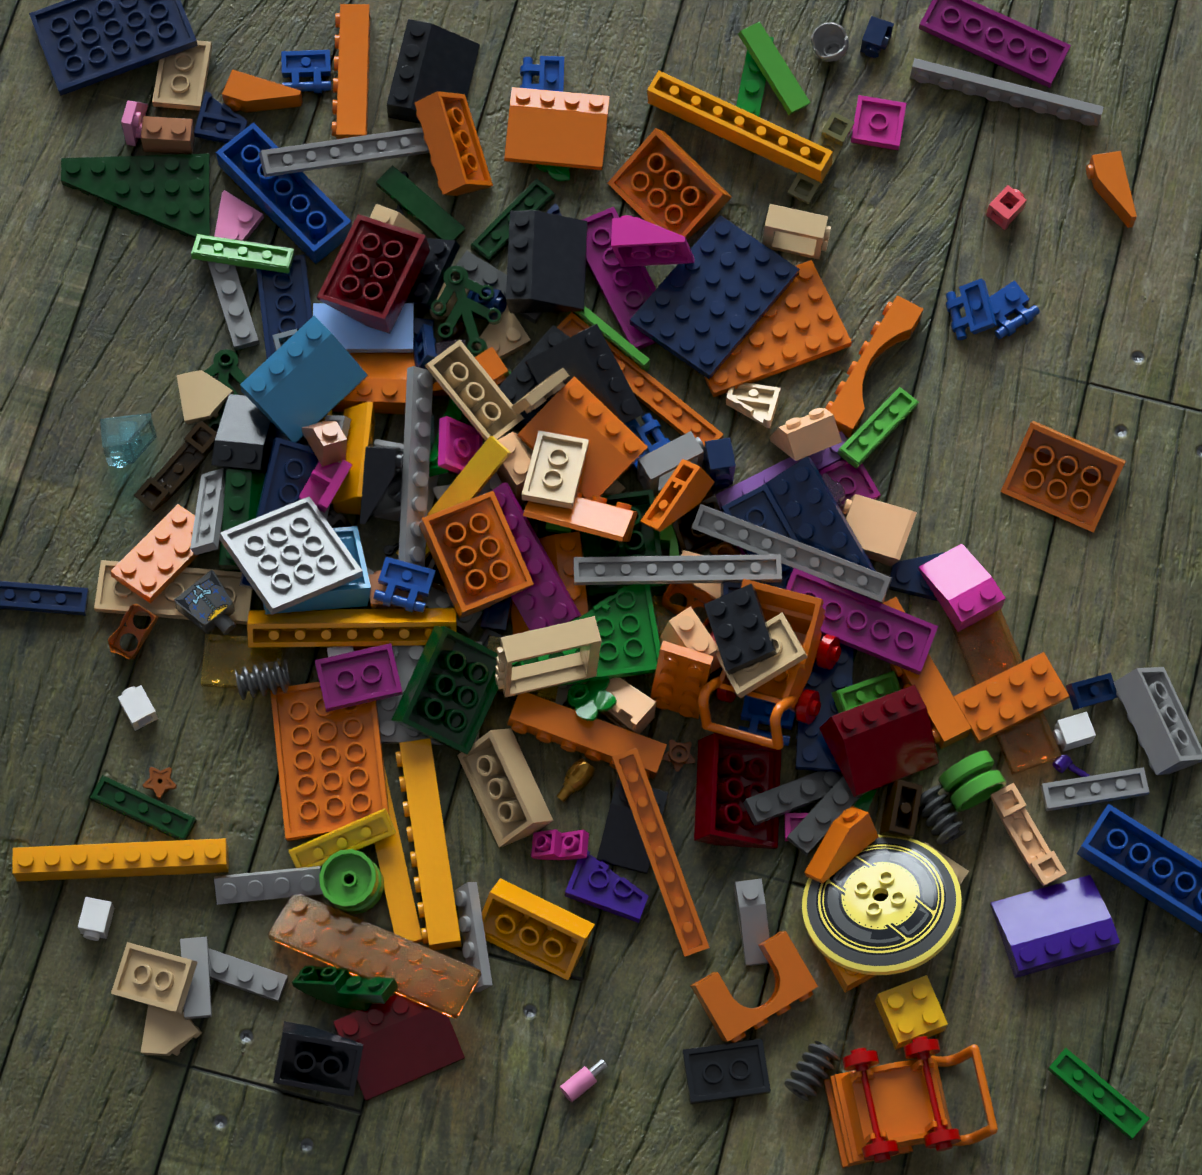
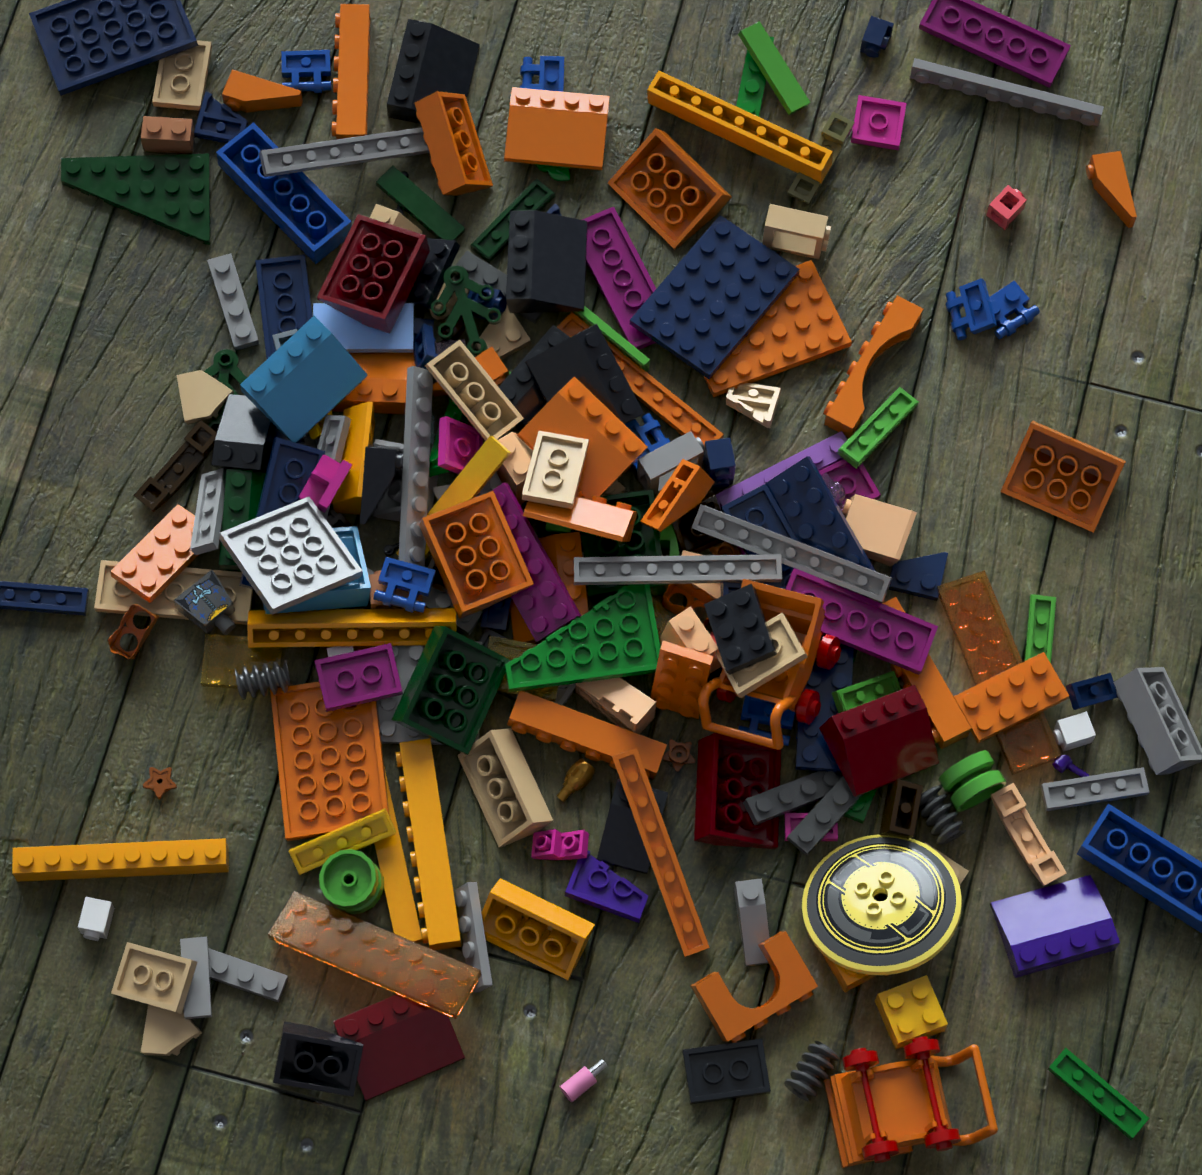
(126, 438): clear light blue slope -> none
(132, 121): bright pink wing -> none
(137, 707): white brick -> none
(143, 808): dark green tile -> none
(236, 218): bright pink wing -> none
(242, 253): bright green tile -> none
(267, 885): light grey plate -> none
(326, 441): nougat slope -> none
(341, 989): dark green slope -> none
(539, 393): tan plate -> none
(546, 641): tan window -> none
(590, 699): green plate -> none
(646, 244): dark pink slope -> none
(807, 434): light nougat slope -> none
(830, 42): light grey hair -> none
(843, 841): orange slope -> none
(962, 587): slope -> none
(1040, 626): none -> bright green tile

